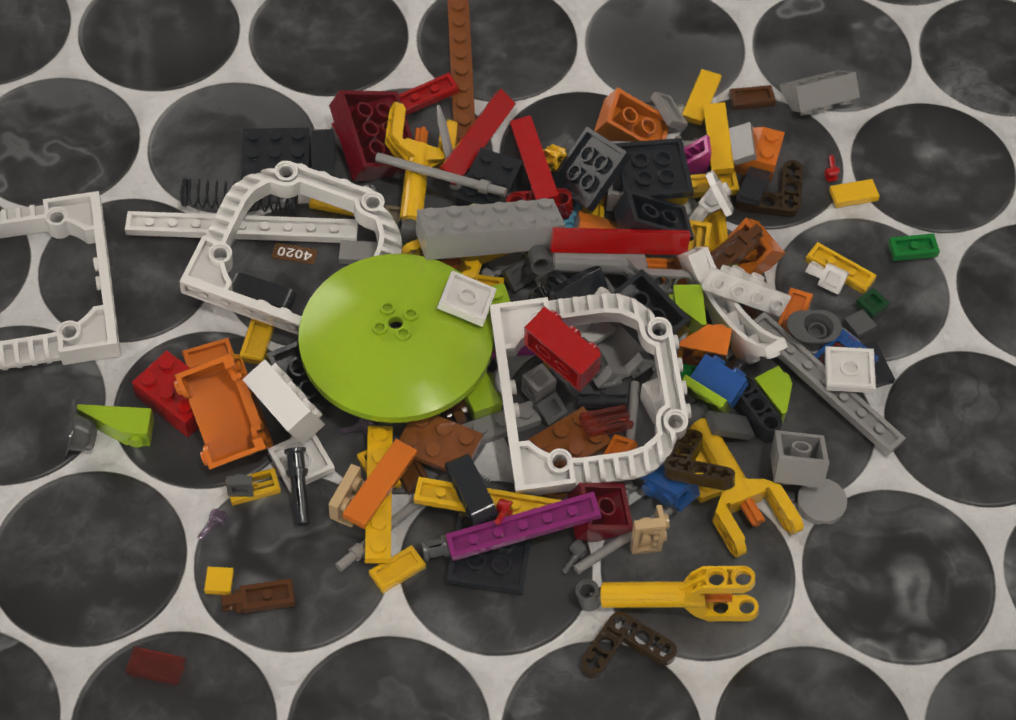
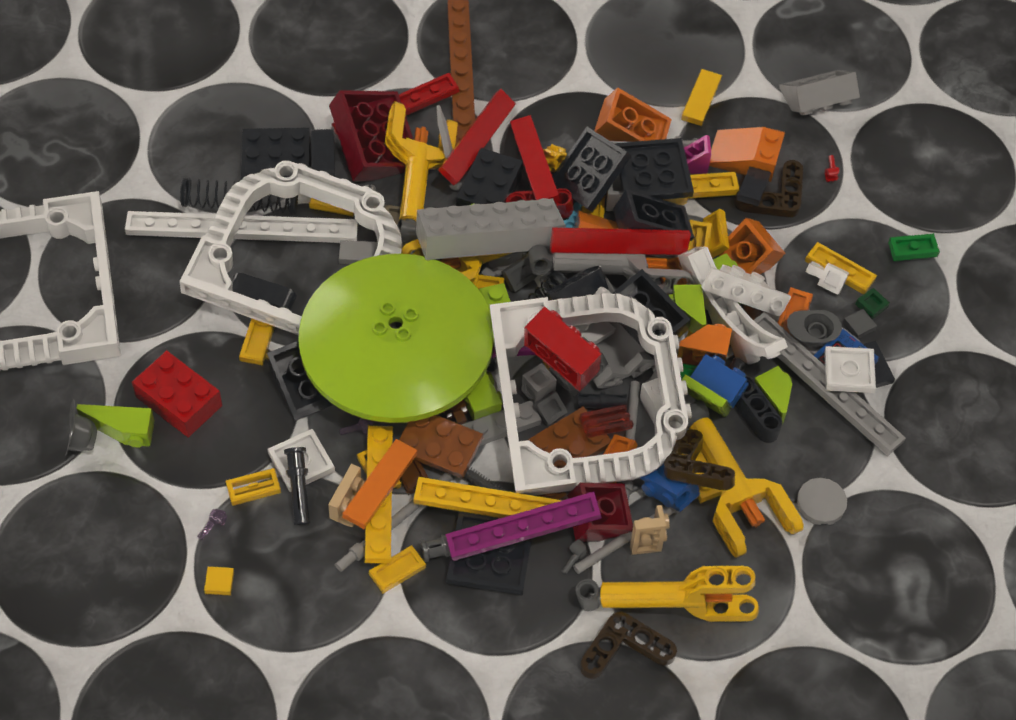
(155, 665): clear red tile -> none
(205, 353): orange tile -> none
(224, 410): orange windscreen -> none
(239, 485): dark grey plate -> none
(260, 597): reddish brown hinge -> none
(285, 401): white brick -> none
(294, 253): clear orange sticker -> none
(467, 298): white plate -> none
(471, 489): black beam -> none
(483, 186): light grey bar -> none
(503, 508): red hand -> none
(669, 111): light grey tile -> none
(714, 199): white piece -> none
(718, 130): yellow tile -> none
(729, 425): dark grey tile -> none
(736, 247): reddish brown hinge -> none
(743, 143): light grey tile -> none
(752, 97): reddish brown tile -> none
(799, 459): light grey brick -> none
(854, 193): yellow tile -> none

